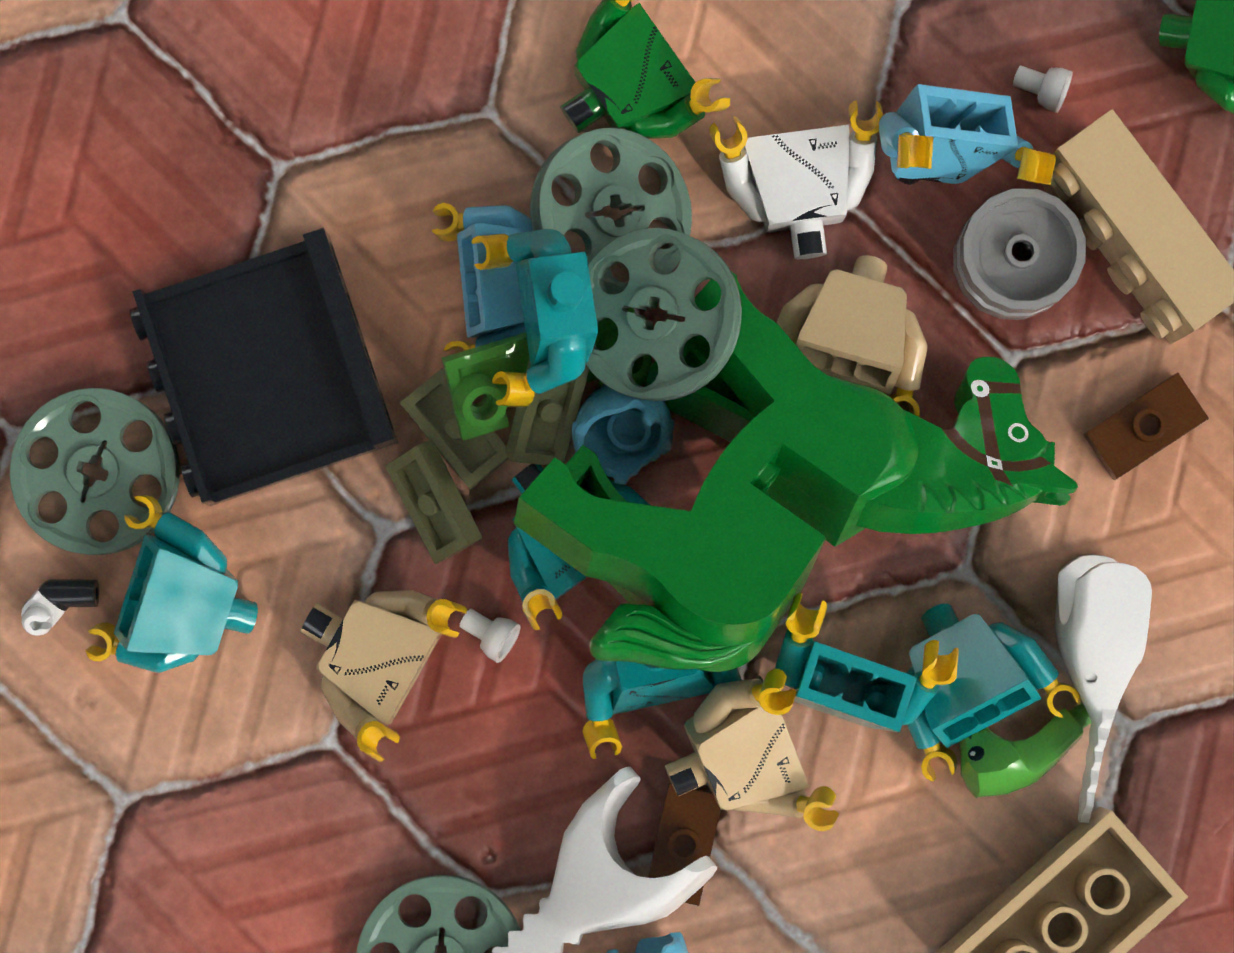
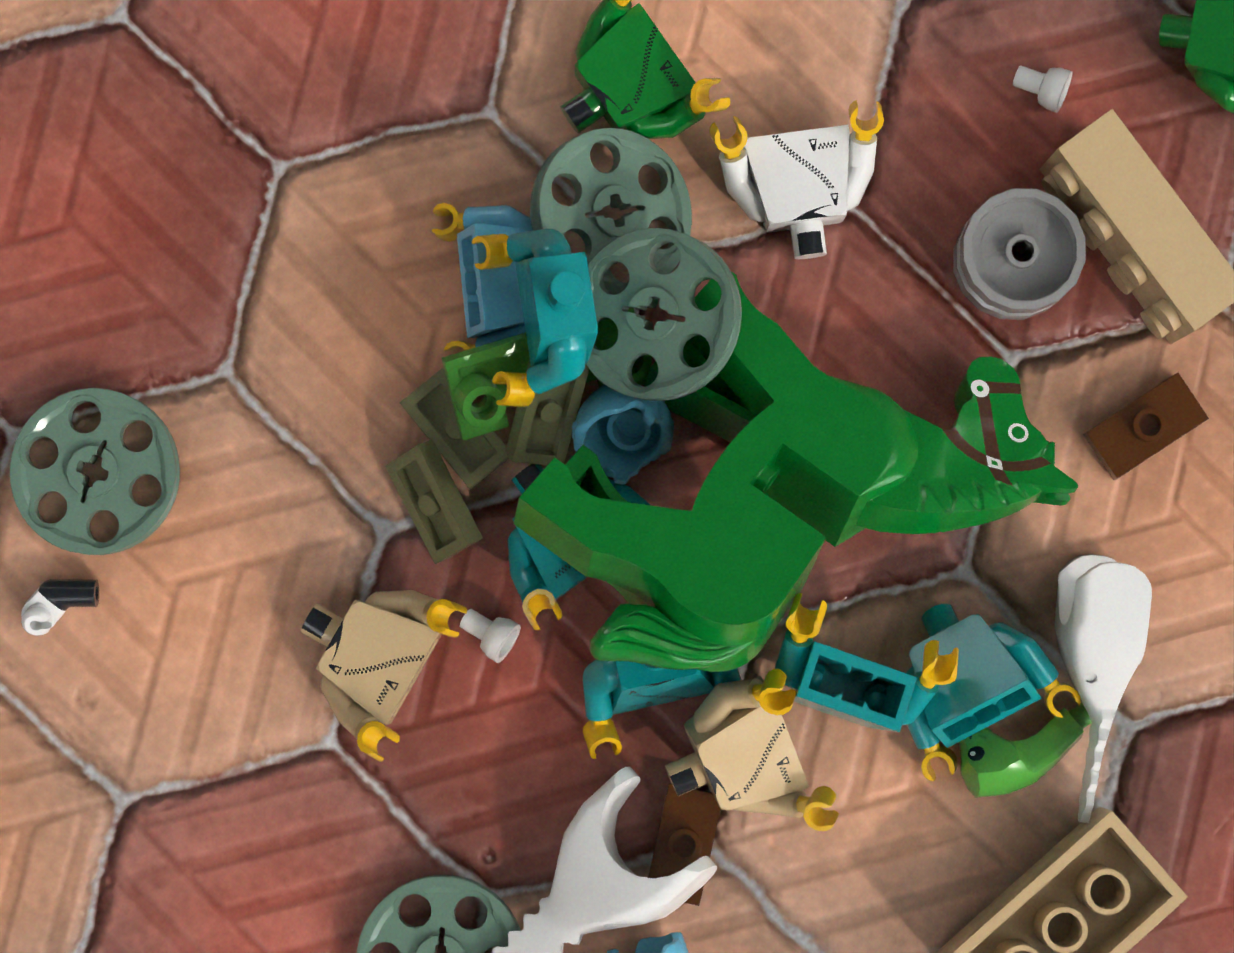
(175, 598): torso -> none
(263, 370): black panel -> none
(859, 330): tan torso -> none
(955, 135): medium azure torso -> none

